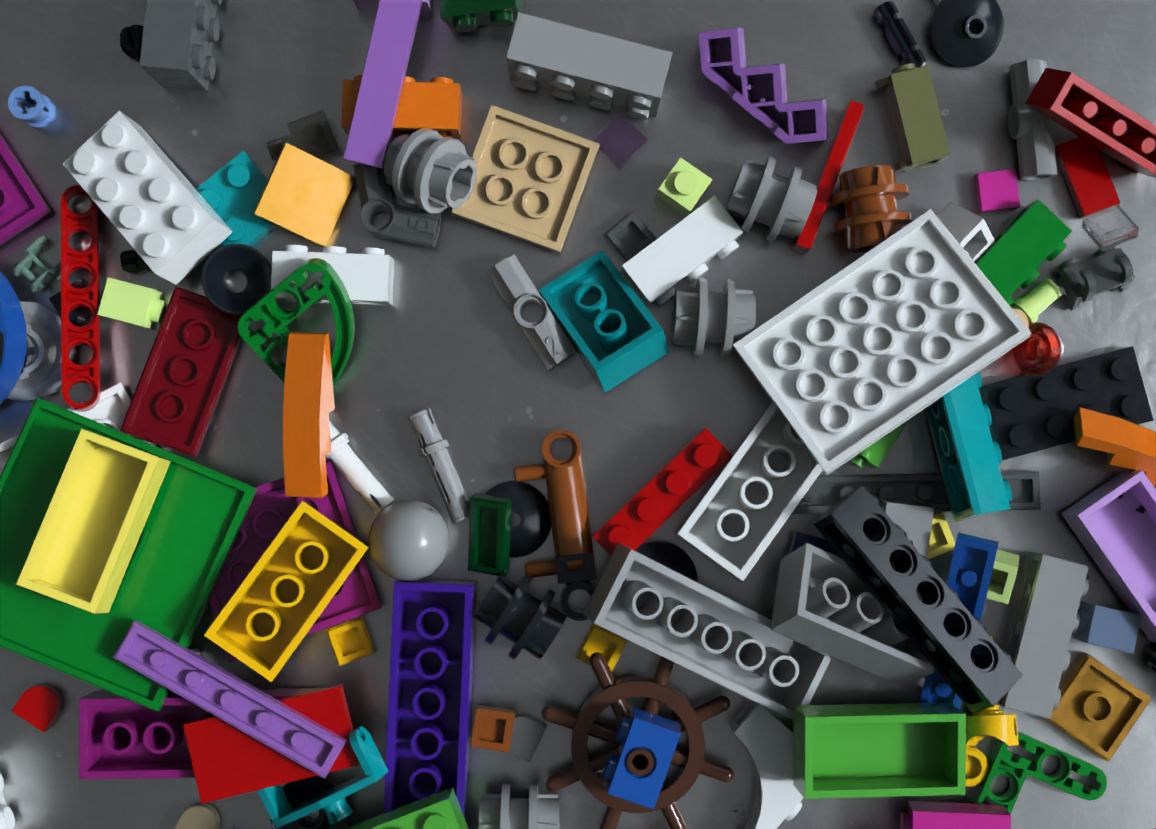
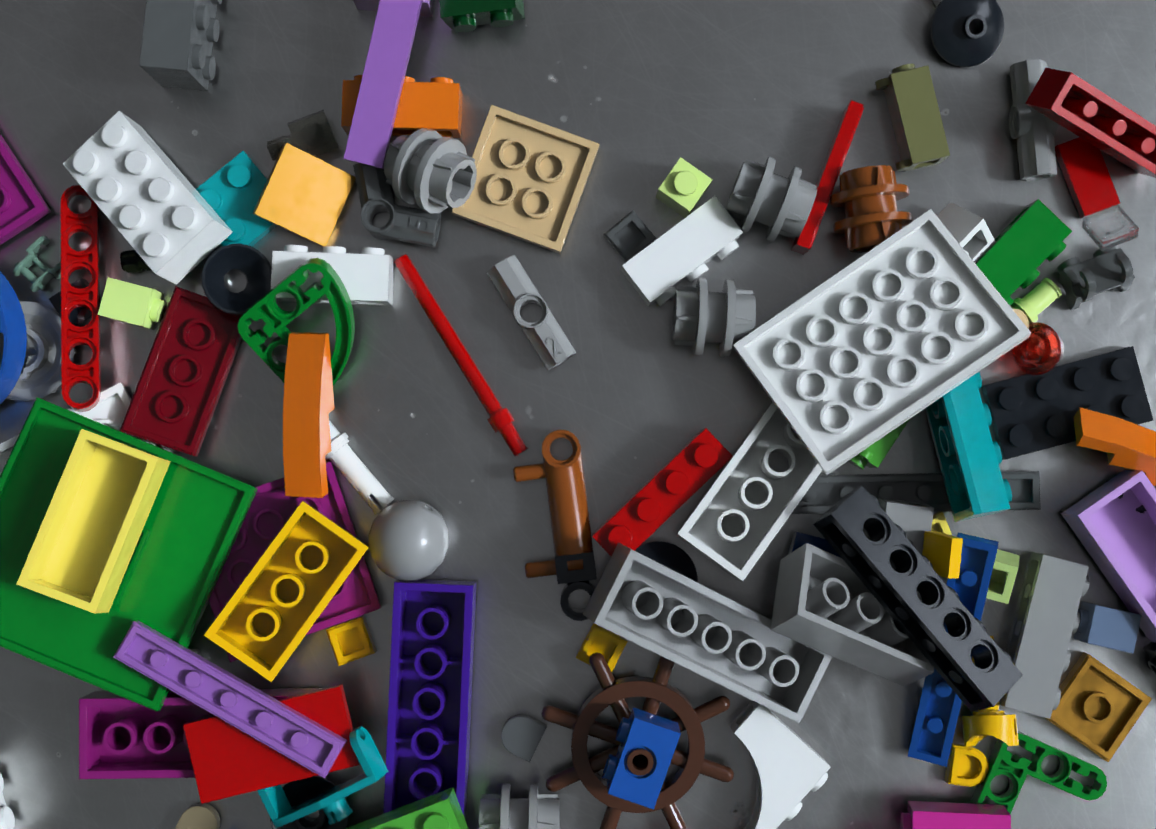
(31, 97): medium blue bush -> none
(39, 706): red tile -> none
(131, 40): black piece -> none
(440, 464): light grey pin -> none
(489, 534): dark green tile -> none
(493, 728): dark orange tile -> none
(500, 418): none -> red bar
(520, 616): black piece -> none
(534, 515): black dish -> none
(587, 66): light grey brick -> none
(605, 320): teal slope -> none
(620, 140): clear purple tile -> none
(760, 88): medium lavender brick -> none
(879, 750): bright green piece -> none
(899, 34): black axle -> none
(943, 553): none -> yellow tile
(996, 191): dark pink tile -> none

